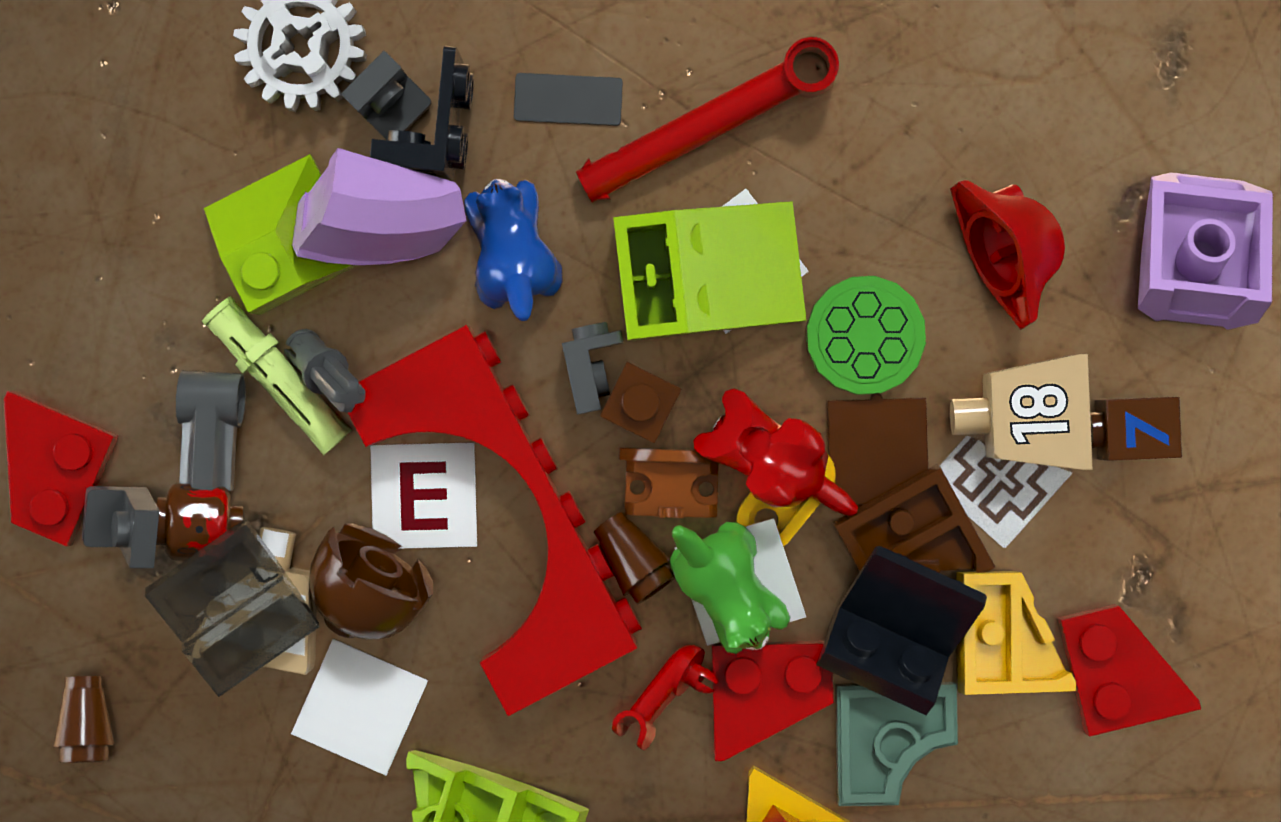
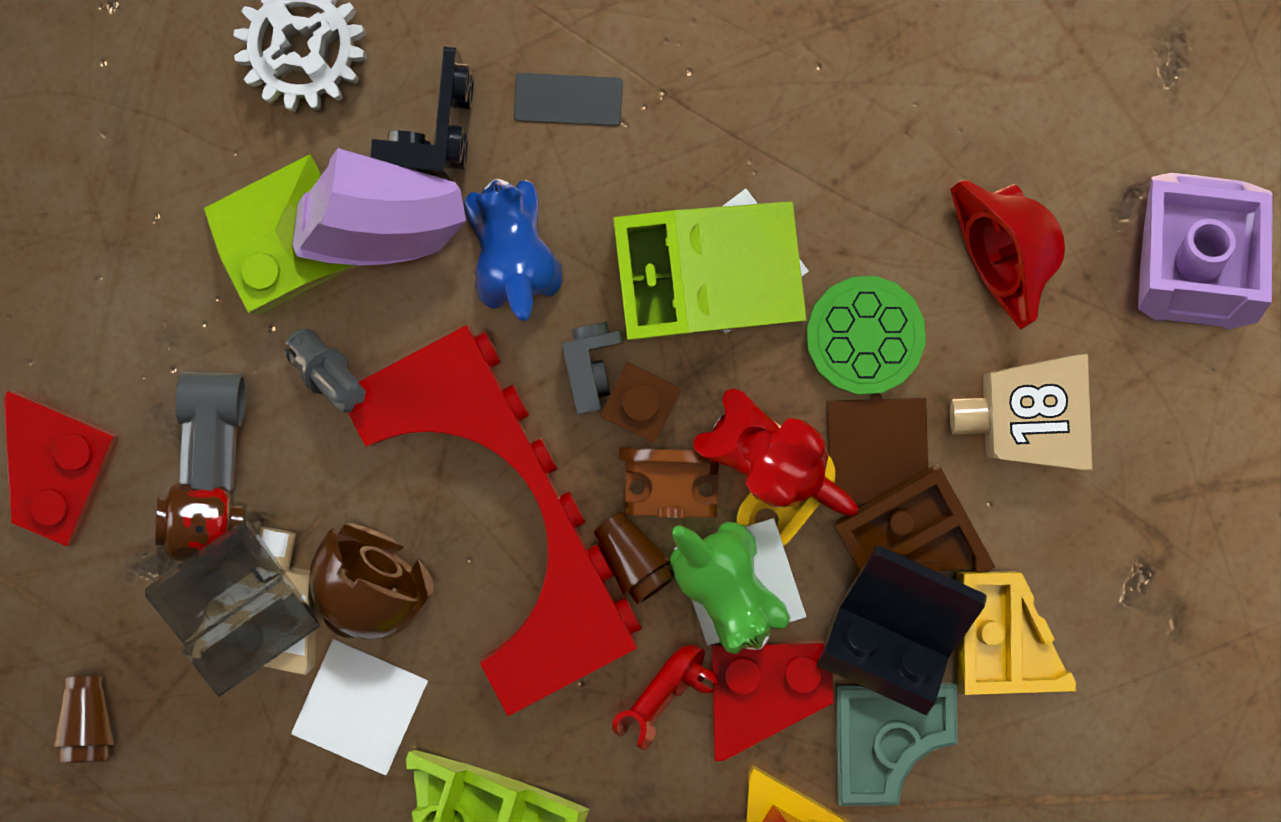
(124, 520): dark grey bracket -> none
(277, 376): yellowish green pin -> none
(387, 96): dark grey bracket -> none
(425, 494): white sticker -> none
(707, 121): red piece -> none
(999, 492): clear sticker -> none
(1119, 672): red wing -> none
(1136, 428): reddish brown brick -> none

